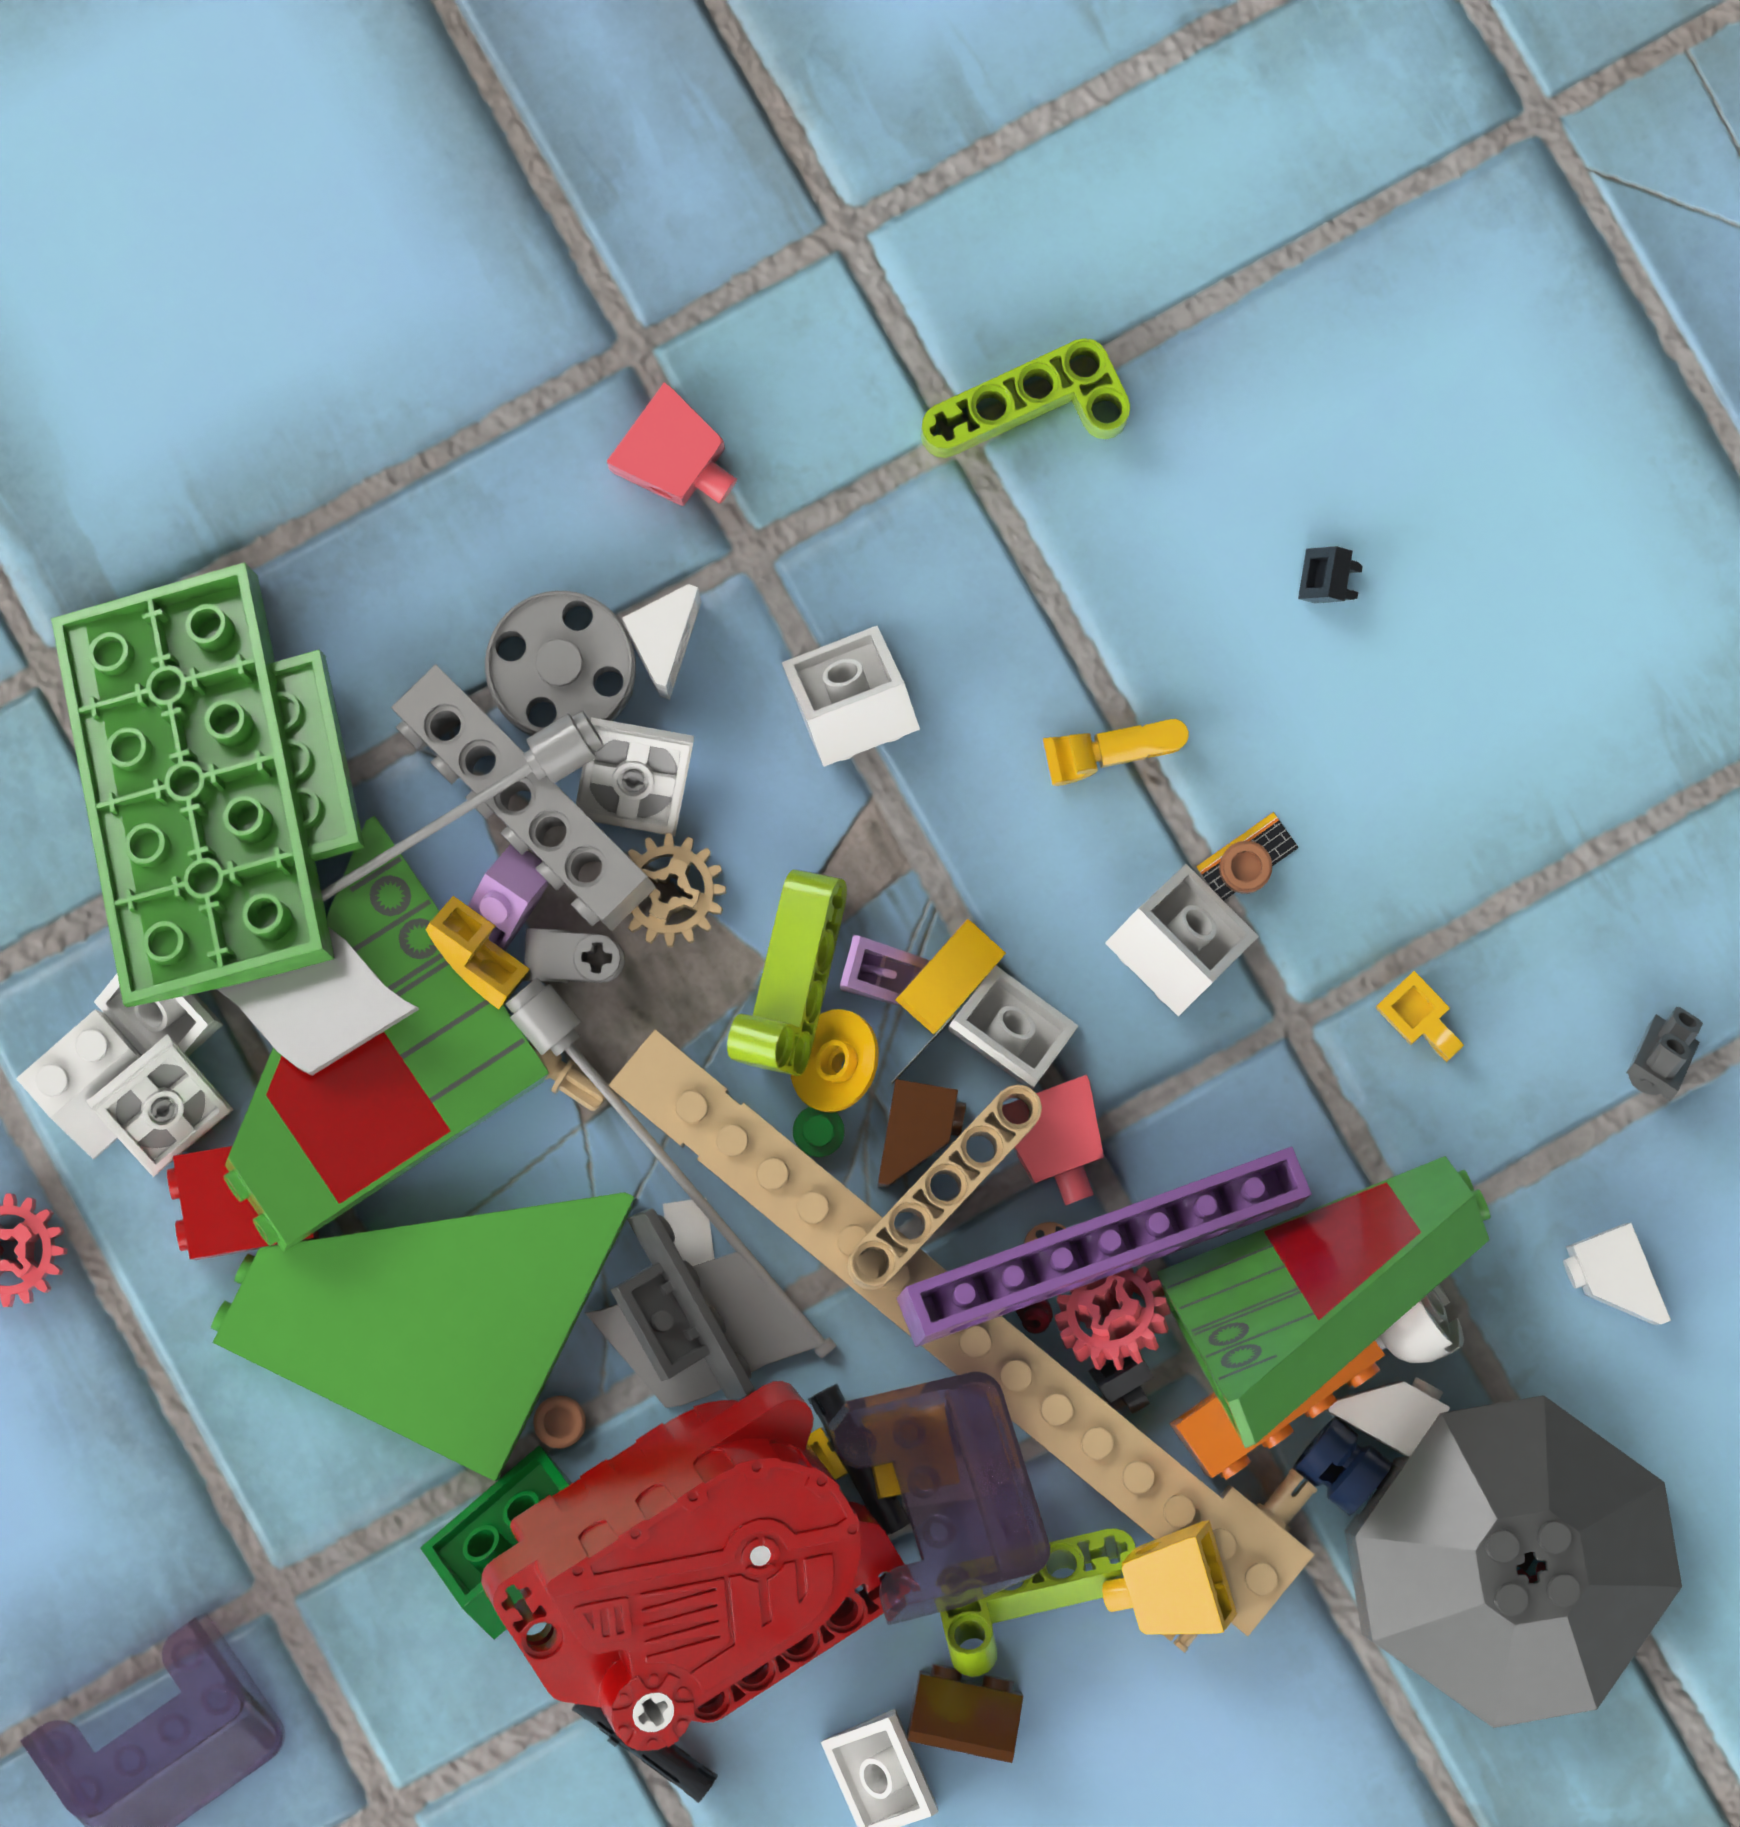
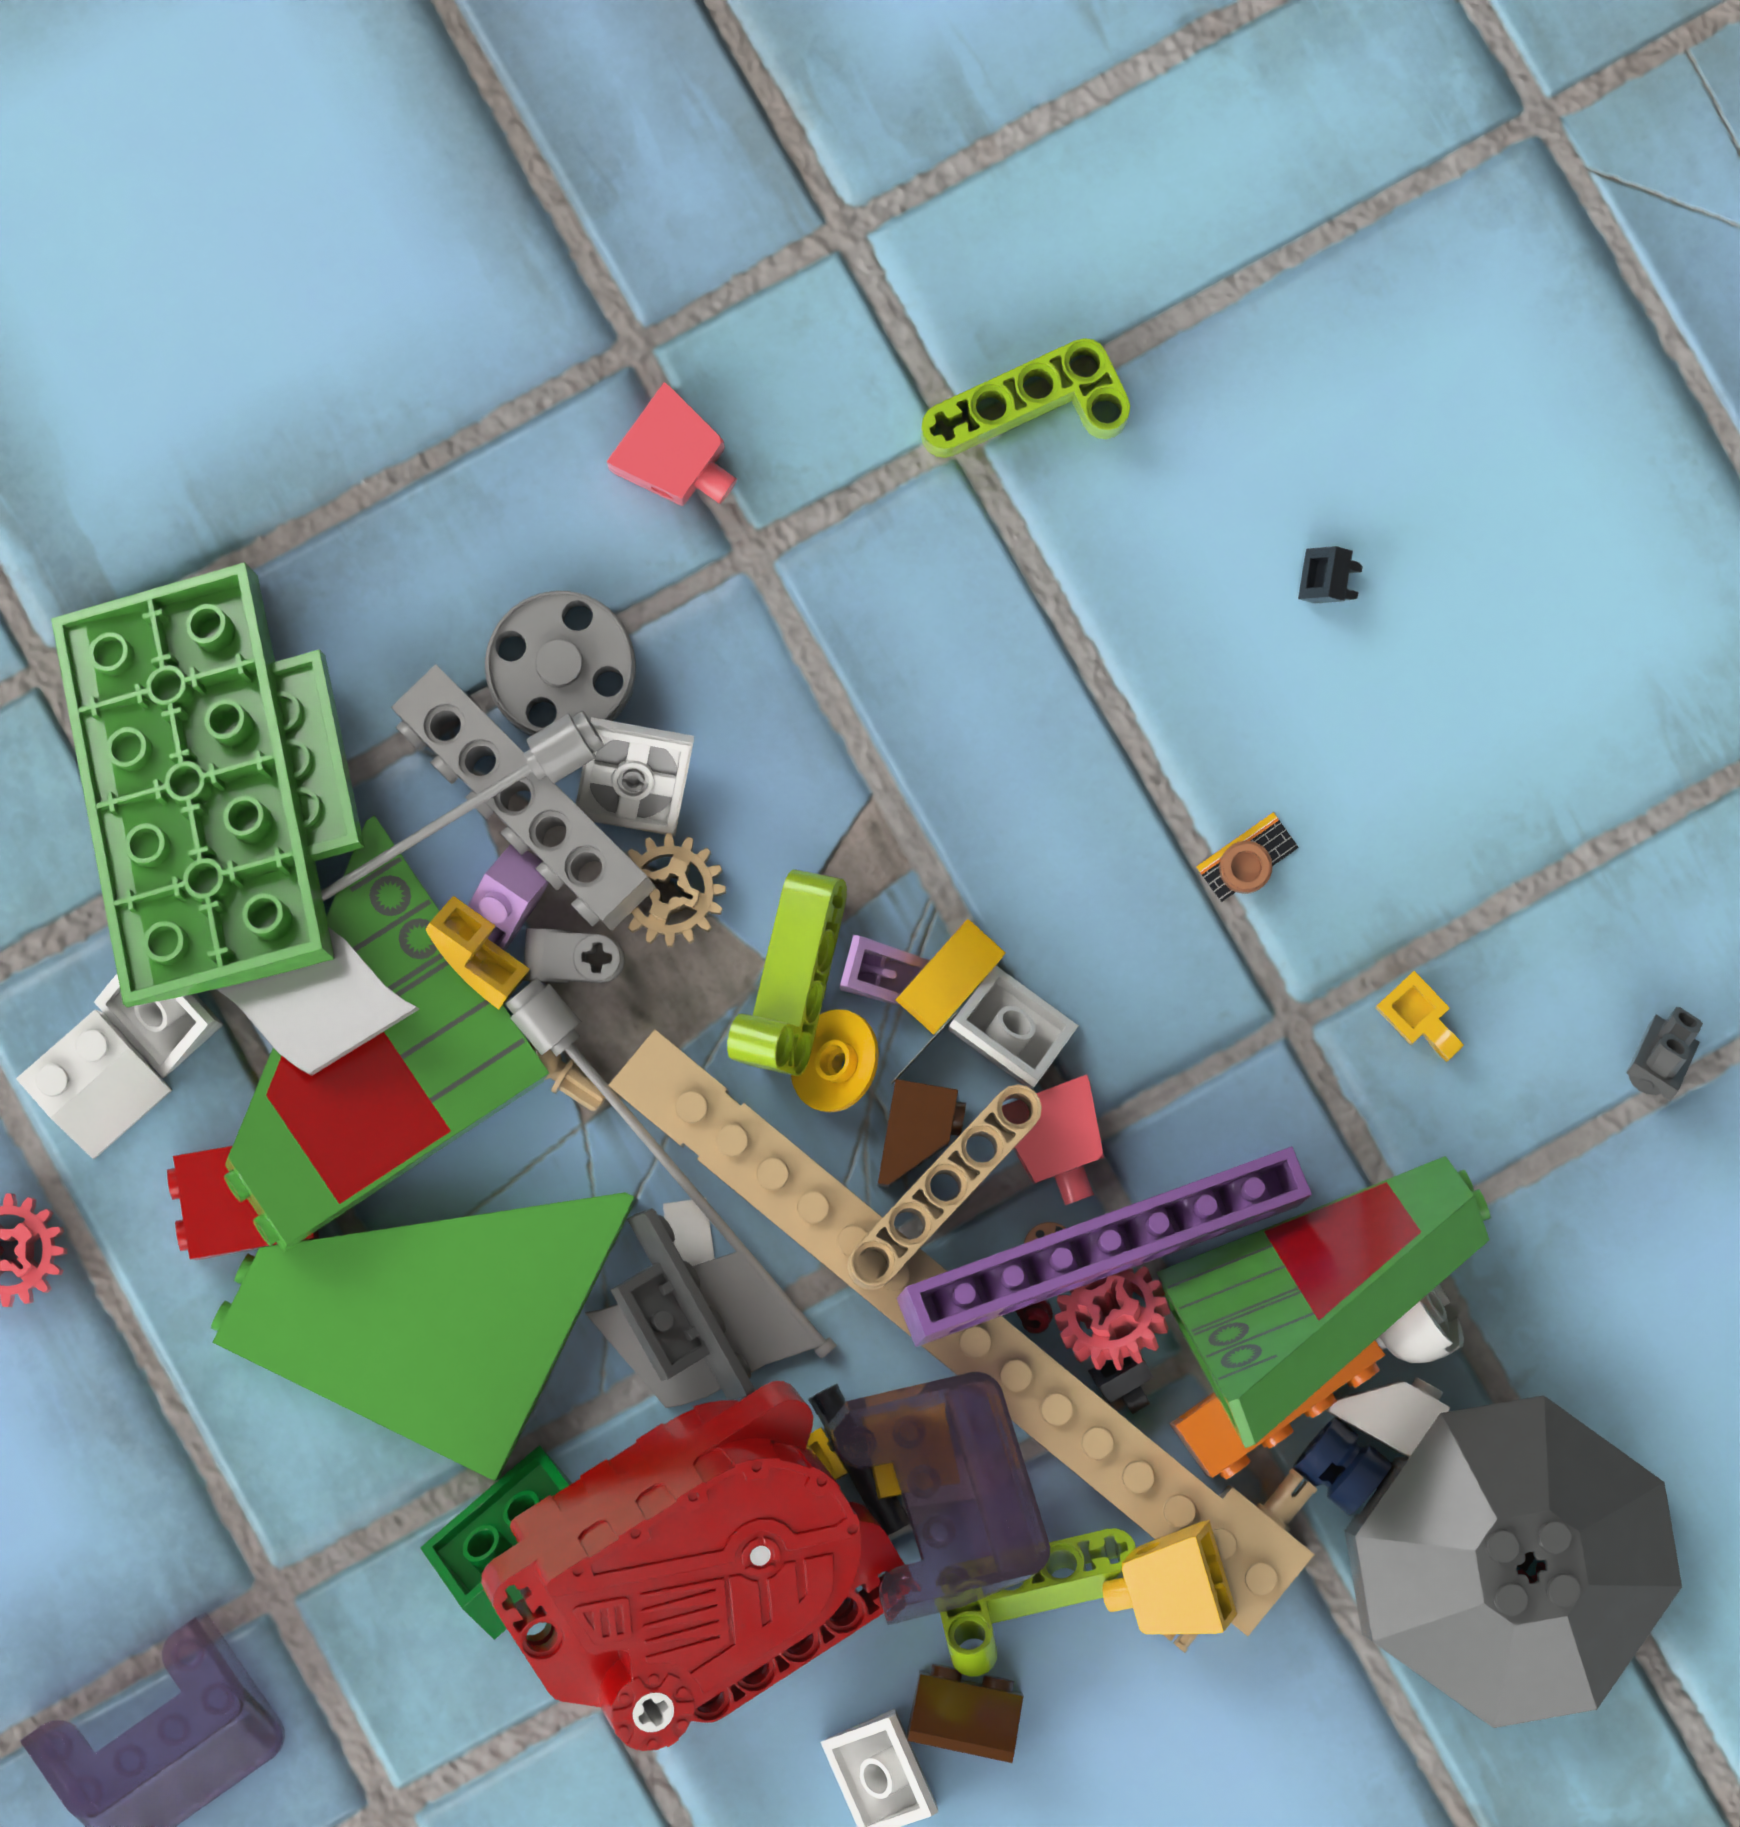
(160, 1105): white piece -> none
(559, 1421): nougat tile -> none
(662, 635): white slope -> none
(668, 1761): black pin -> none
(818, 1132): green plate -> none
(851, 696): white slope -> none
(1076, 756): yellow piece -> none
(1181, 939): white slope -> none
(1616, 1273): white slope -> none

